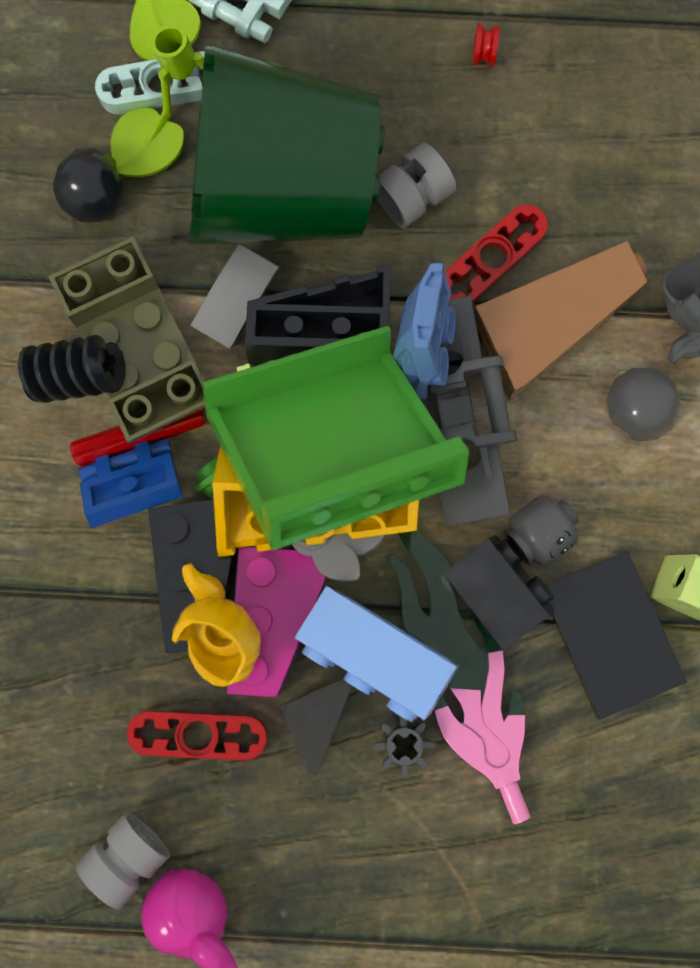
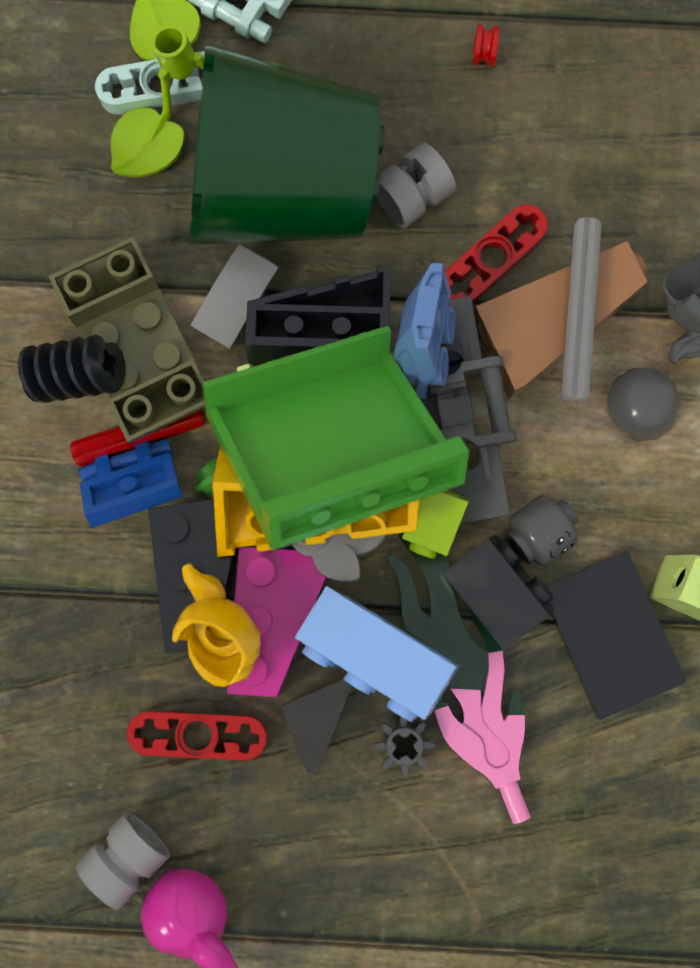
(88, 185): black hair -> none
(437, 523): none -> lime brick
(581, 310): none -> light grey axle

